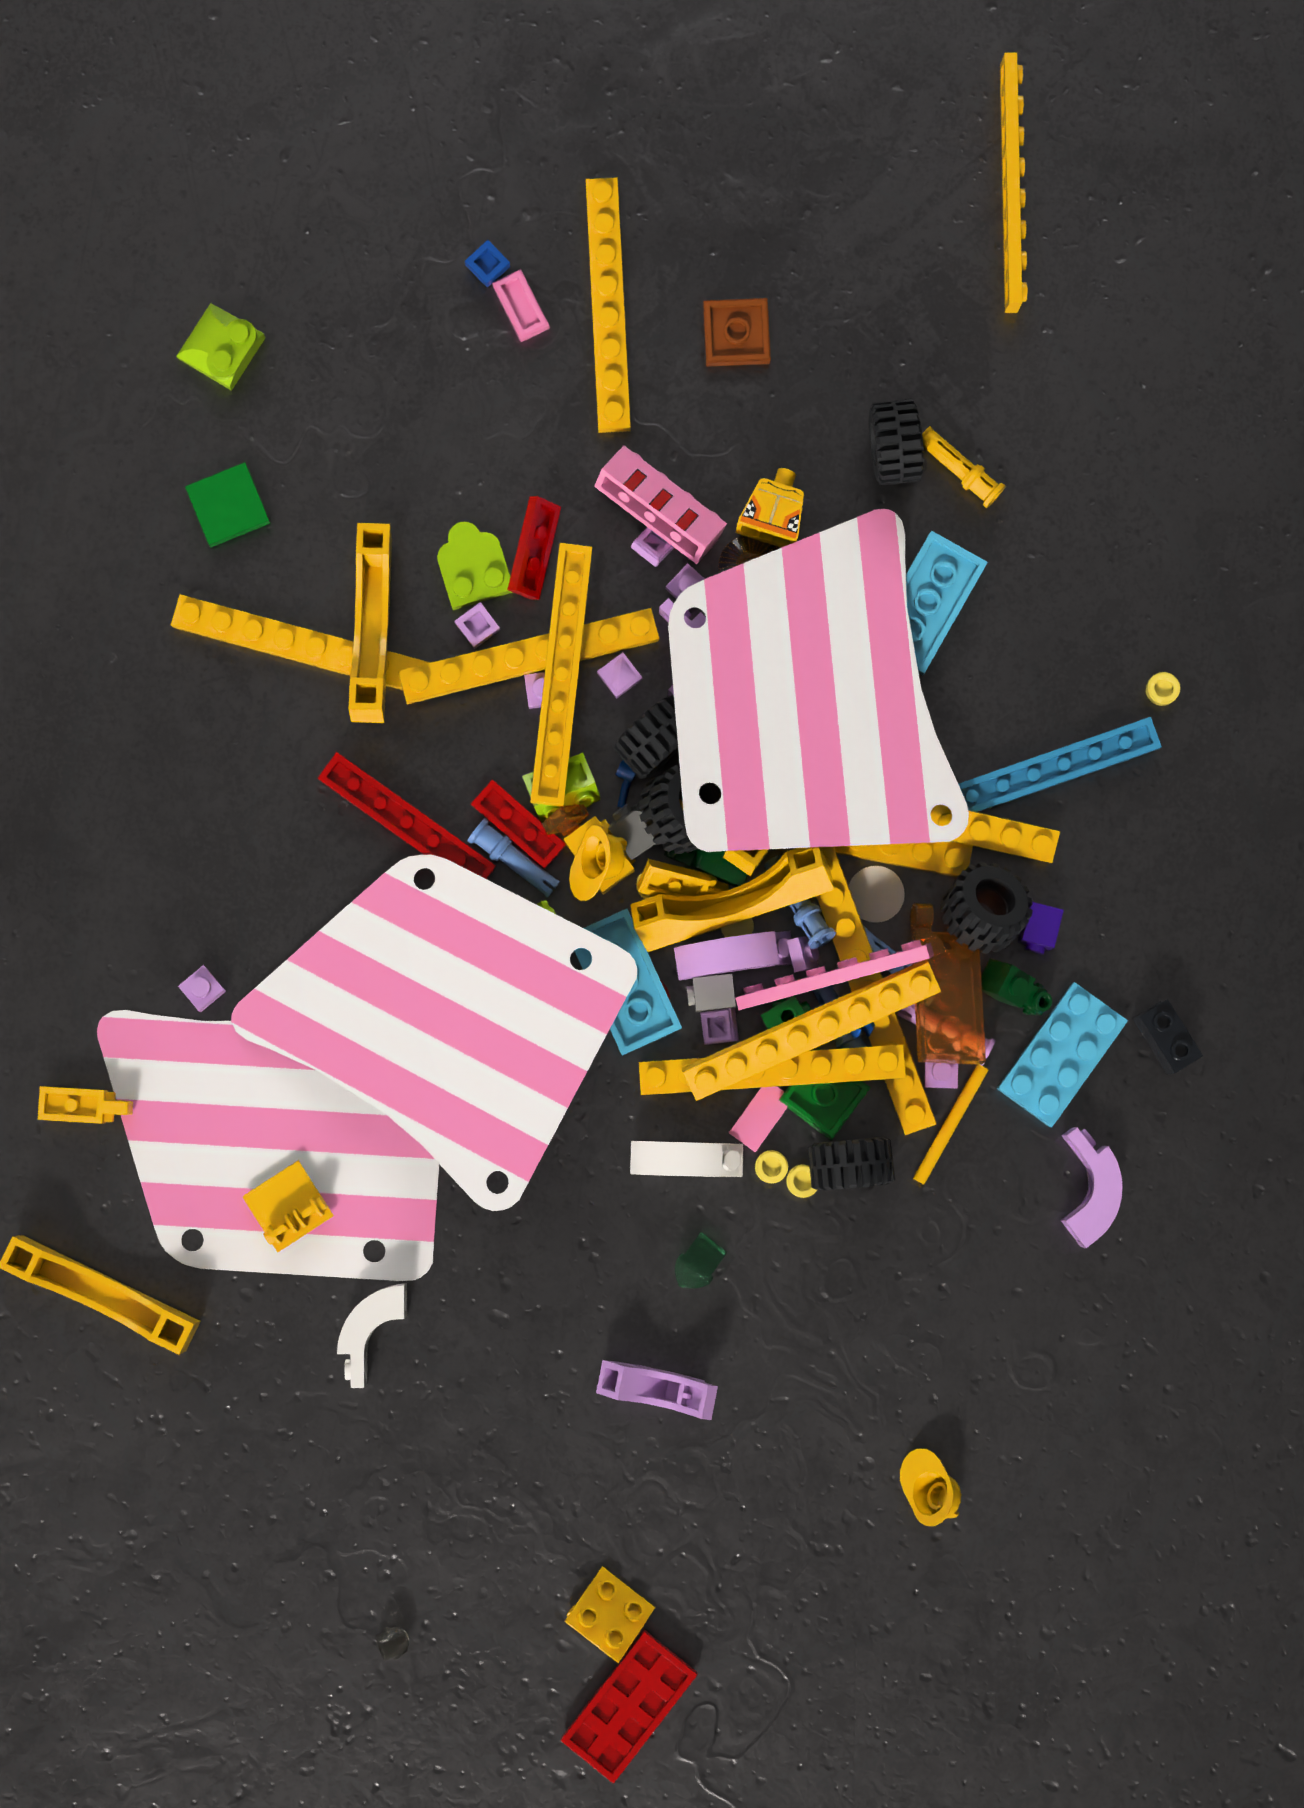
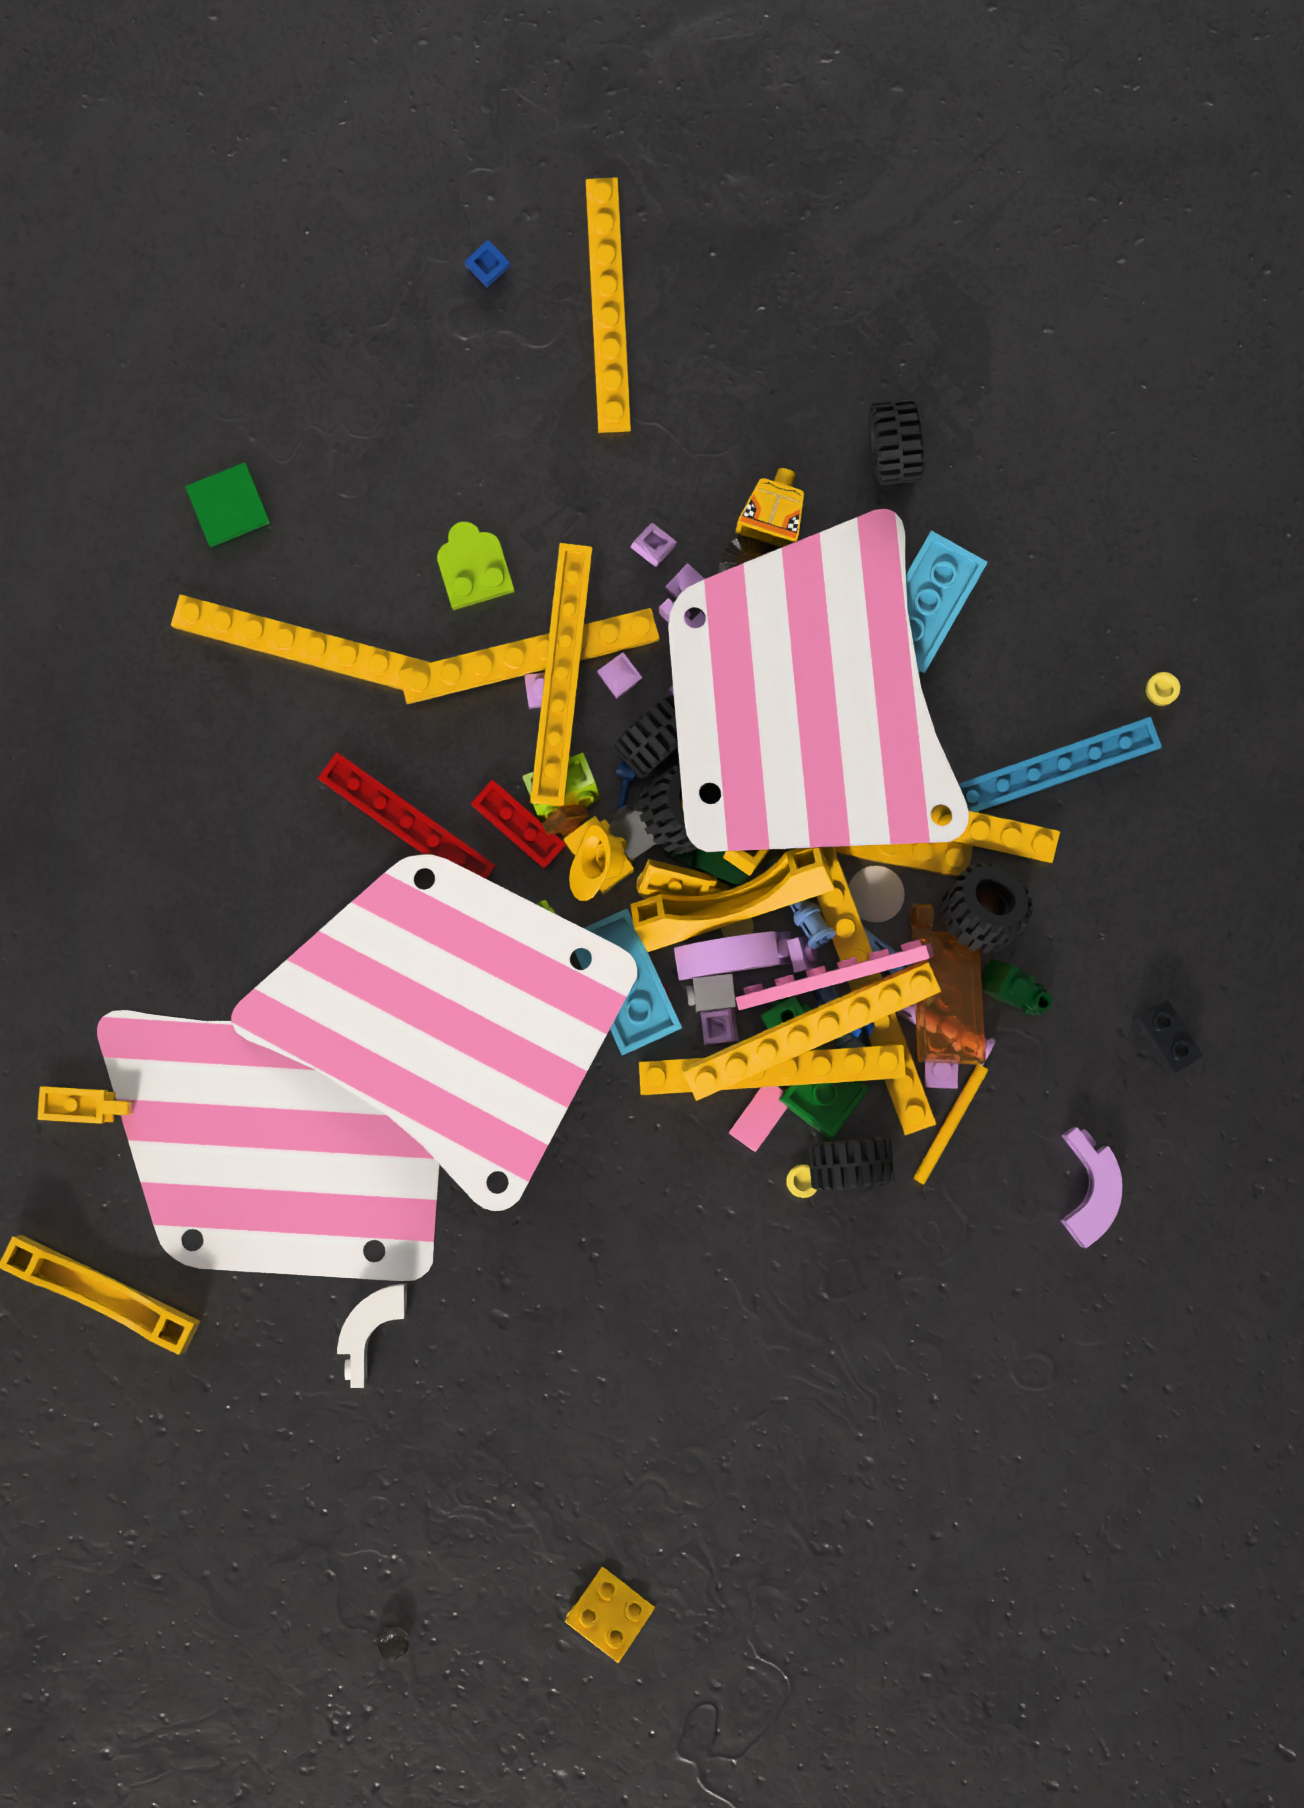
(202, 988): lavender plate -> none
(221, 346): lime slope -> none
(287, 1206): yellow hinge -> none
(371, 623): yellow arch -> none
(477, 625): lavender plate -> none
(501, 849): medium blue pin -> none
(520, 305): bright pink tile -> none
(534, 548): red plate -> none
(628, 1706): red plate -> none
(657, 1388): lavender arch -> none
(660, 504): bright pink brick -> none
(686, 1159): white arch -> none
(698, 1263): clear green tile -> none
(736, 332): dark orange tile -> none
(771, 1166): light yellow tile -> none
(929, 1487): yellow piece -> none
(972, 475): yellow pin -> none
(1013, 196): yellow plate -> none
(1042, 928): dark purple brick -> none
(1062, 1054): medium azure plate -> none

